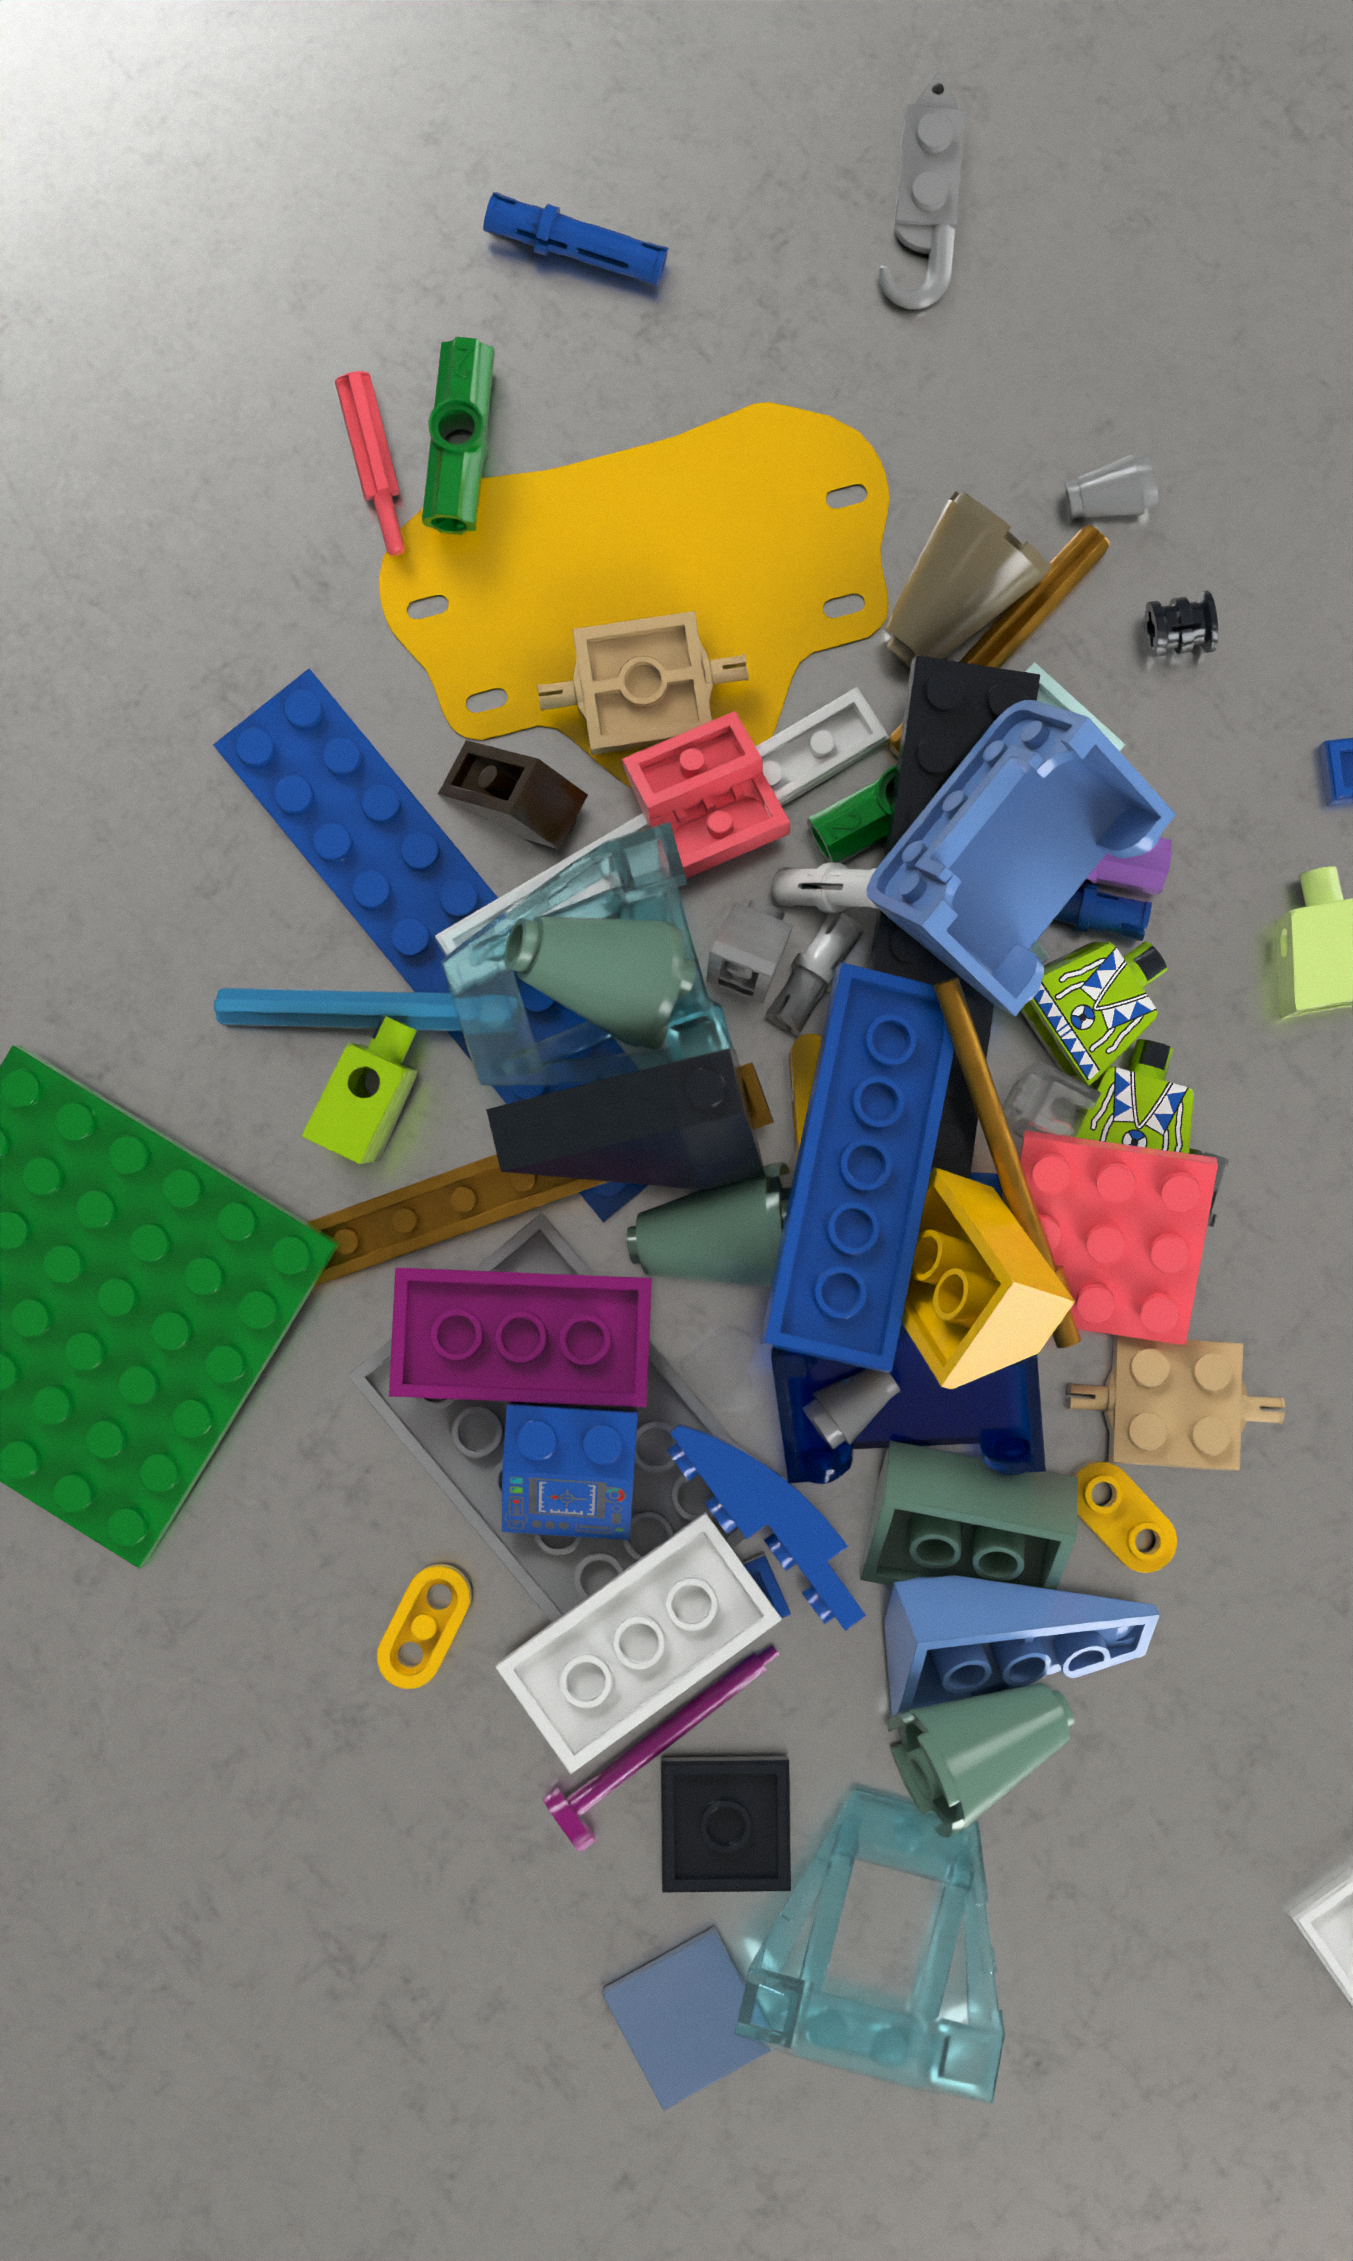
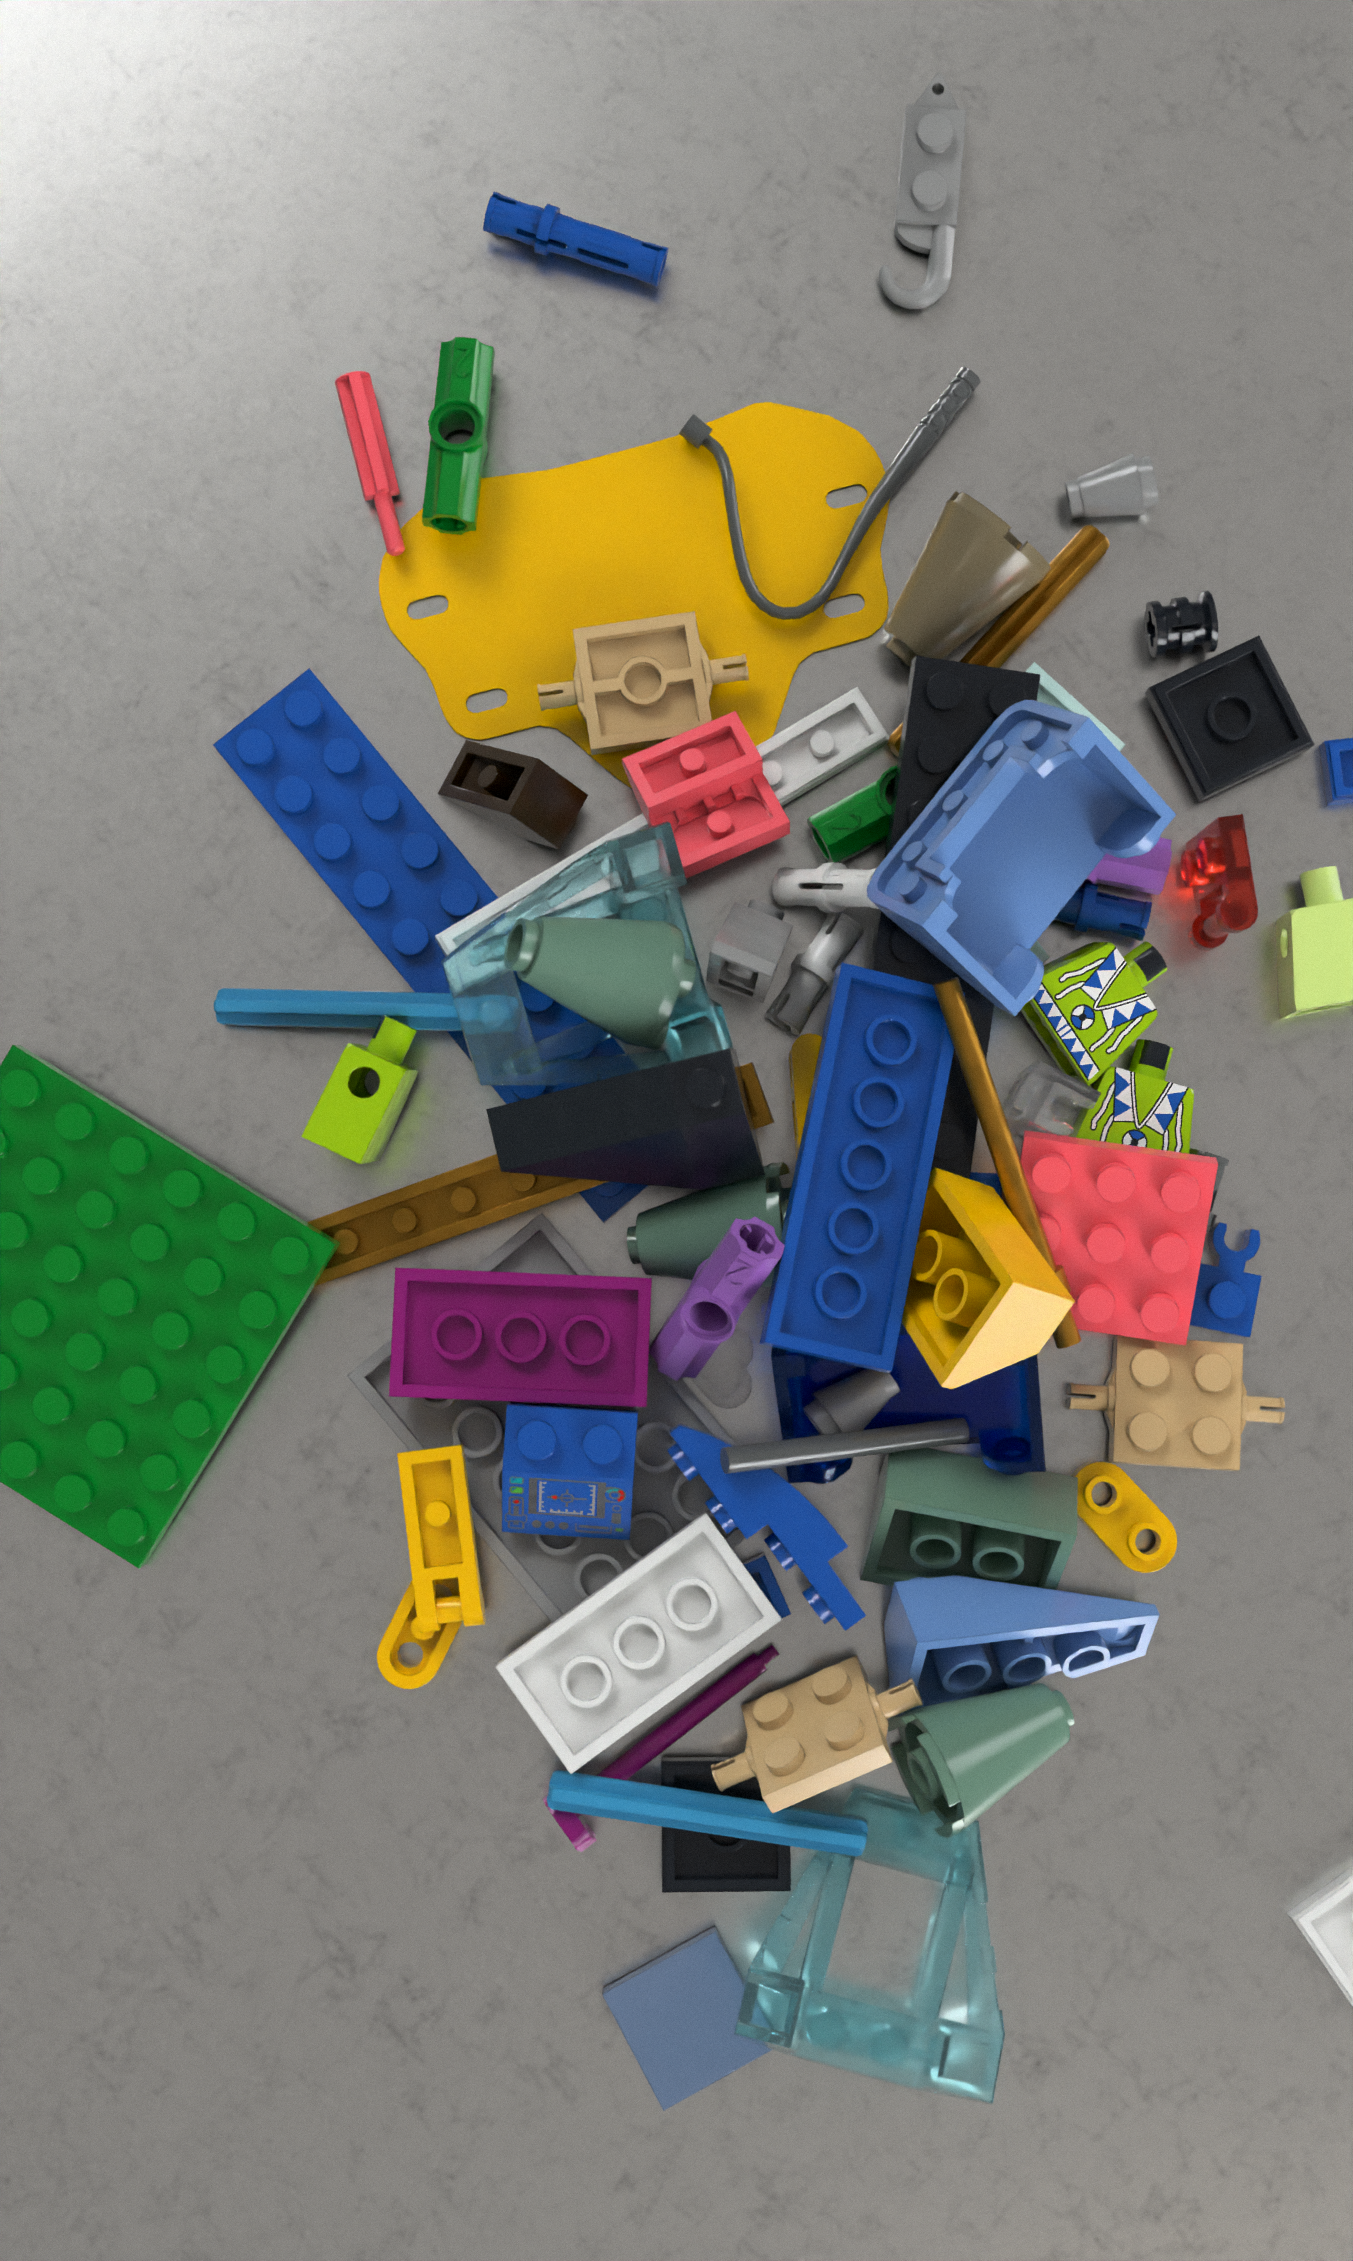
(440, 1535): none -> yellow plate
(706, 1813): none -> dark azure axle
(716, 1298): none -> medium lavender piece
(816, 1734): none -> tan plate
(843, 1445): none -> dark grey bar
(914, 449): none -> dark grey piece
(1216, 868): none -> clear red plate
(1224, 1292): none -> blue plate
(1229, 718): none -> black plate

